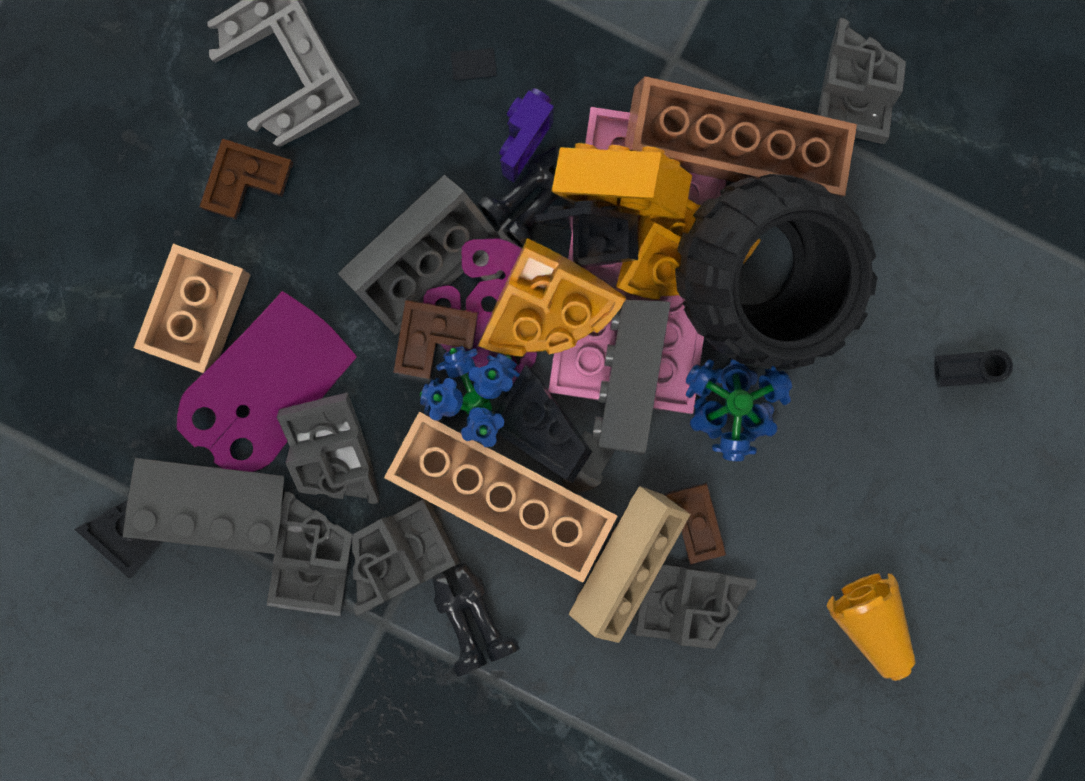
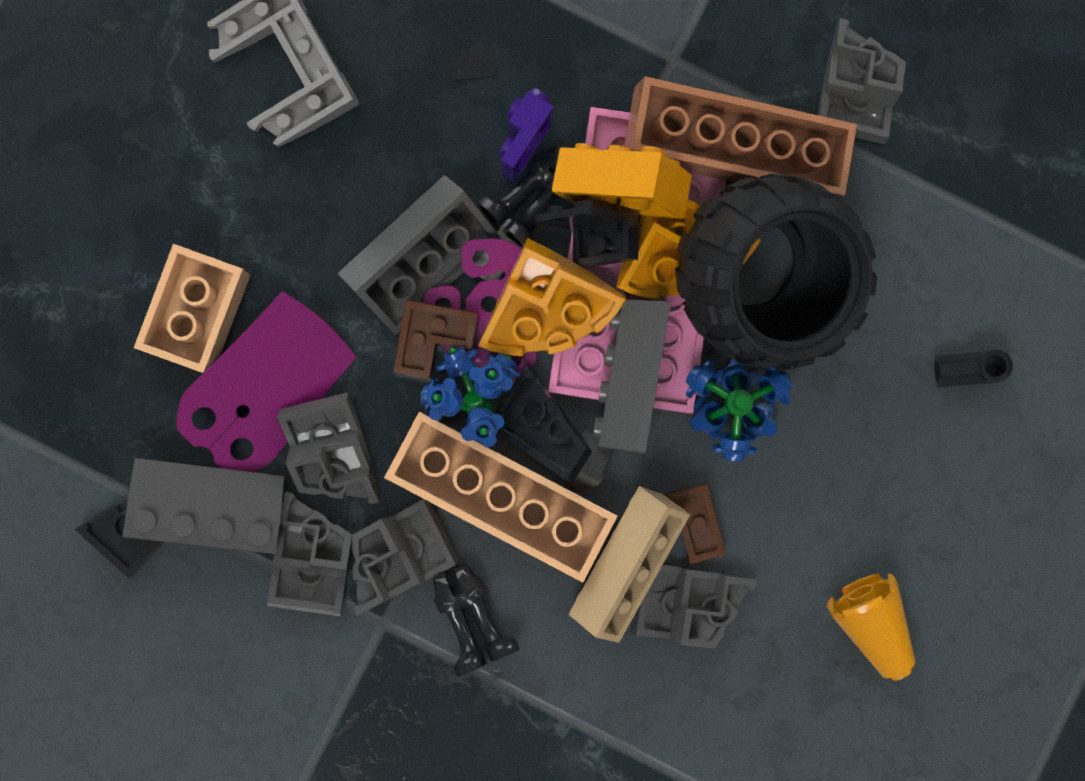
(235, 170): reddish brown plate -> none

